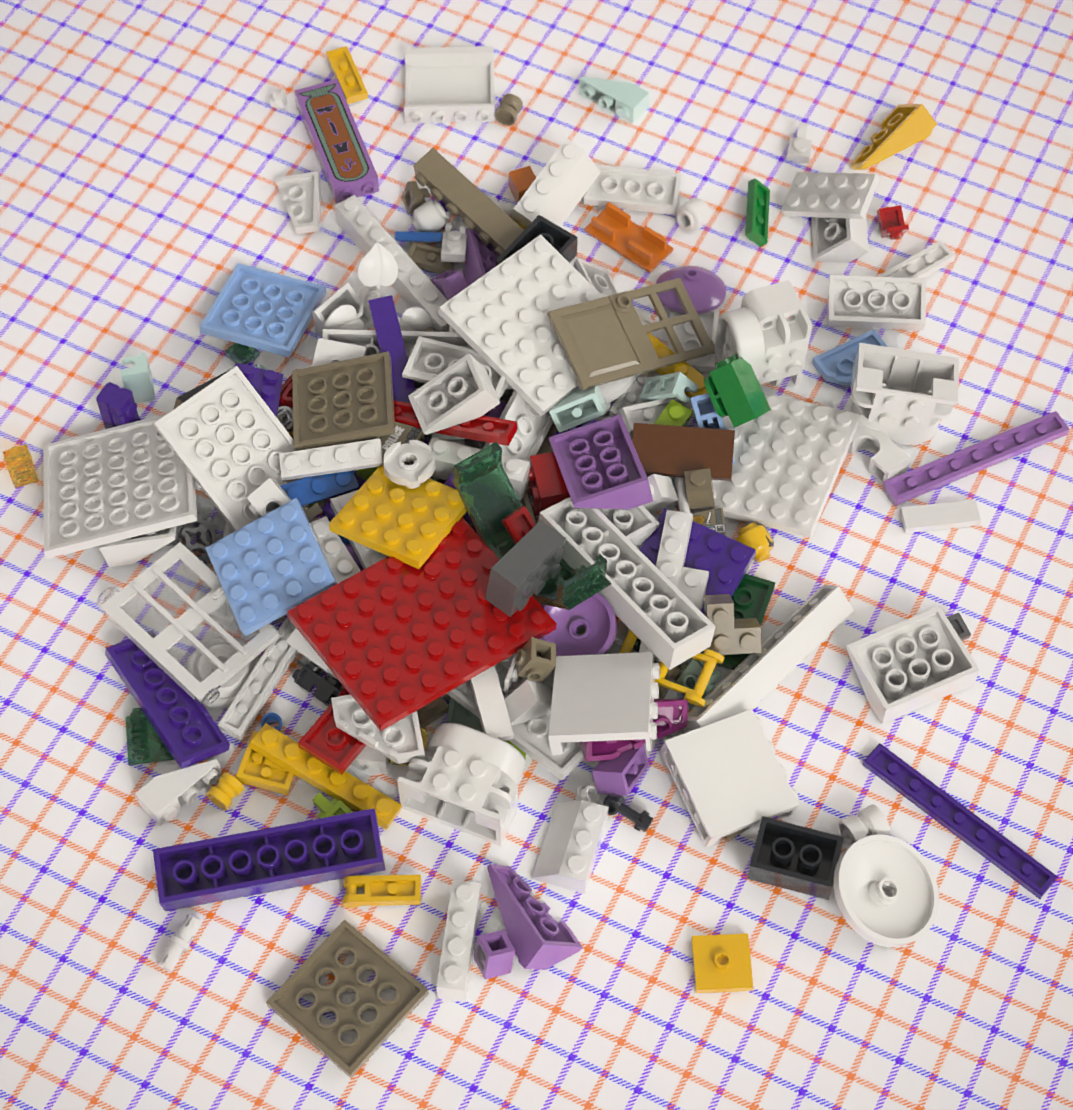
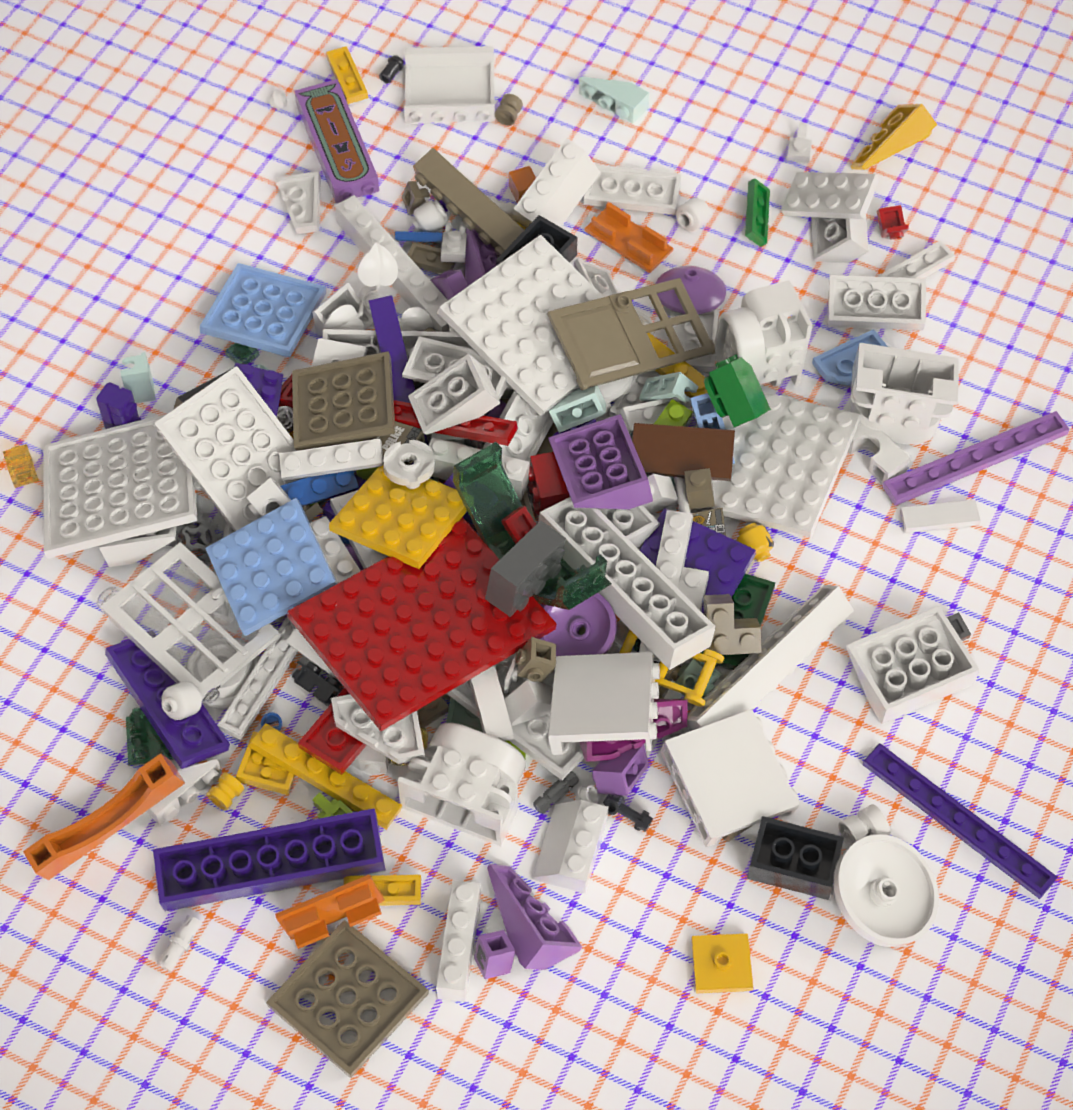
(64, 847): none -> orange arch
(181, 700): none -> white head
(309, 919): none -> orange brick
(394, 65): none -> black pin
(555, 793): none -> dark grey axle

